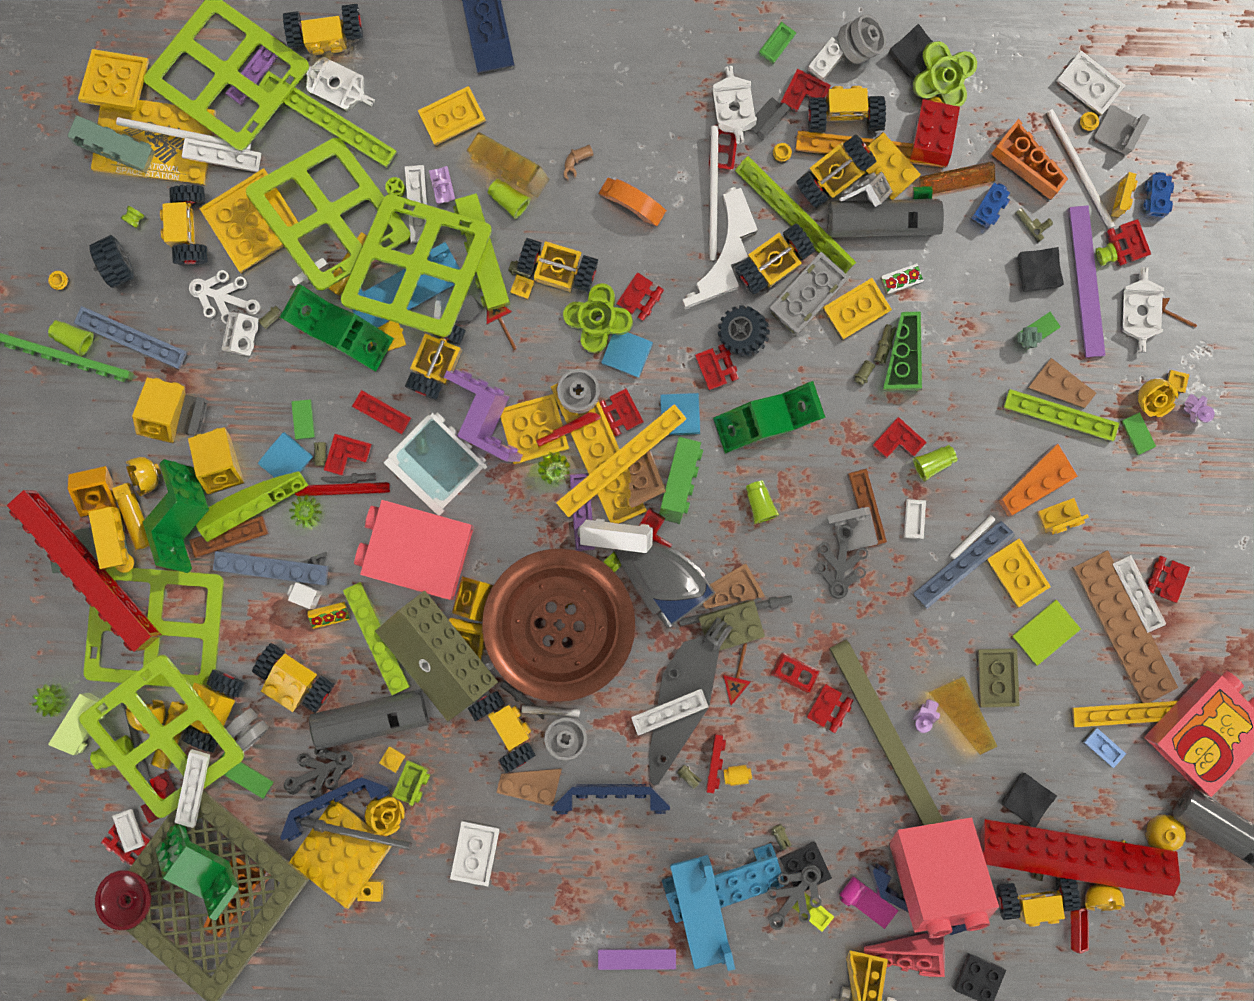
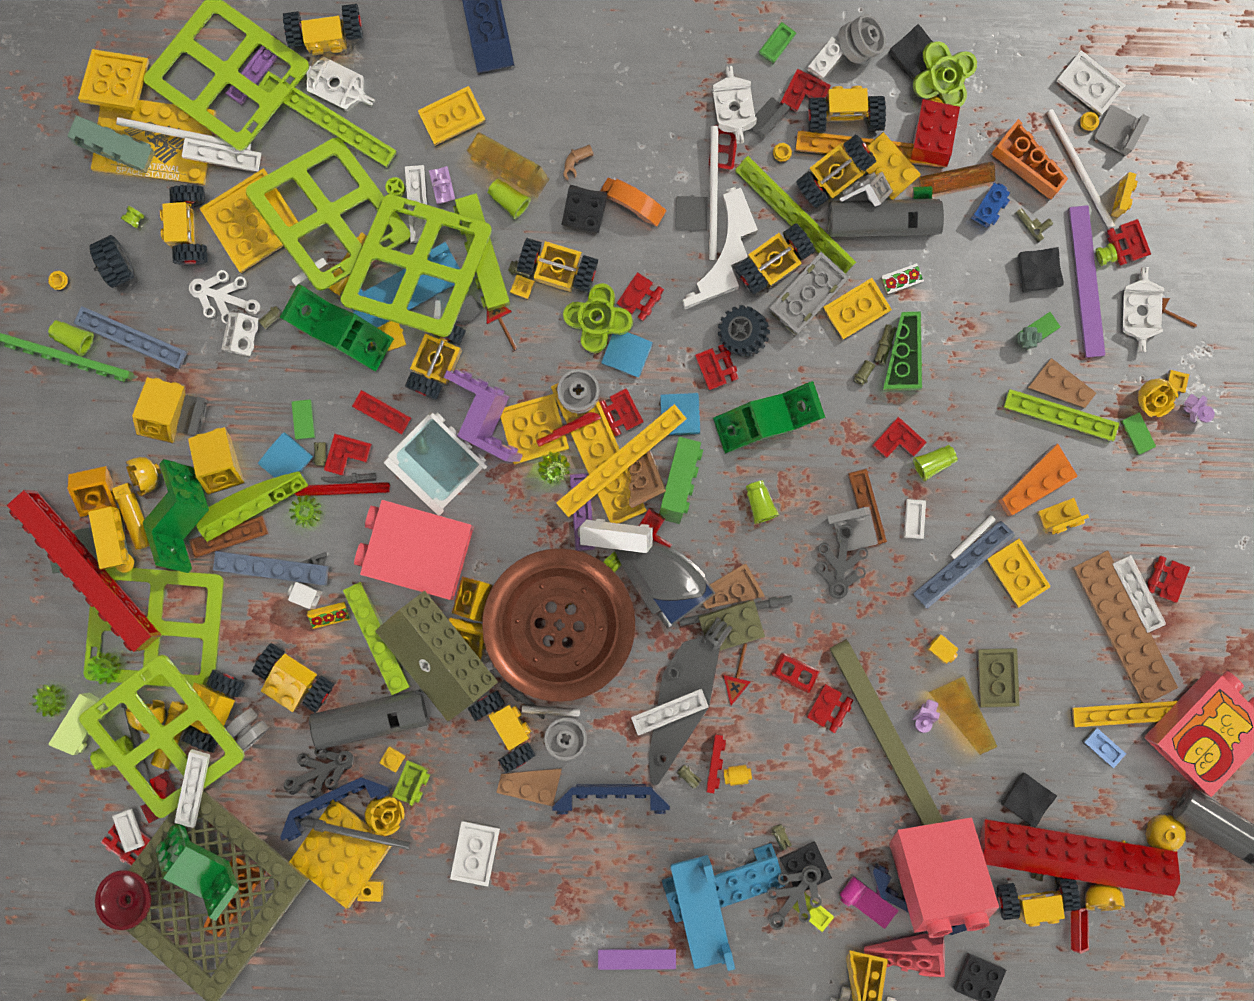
(101, 675): none -> clear neon green gear
(250, 779): bright green tile -> none
(584, 208): none -> black brick
(691, 213): none -> dark grey piece
(943, 649): none -> yellow brick
(1046, 632): lime tile -> none
(1159, 190): blue brick -> none

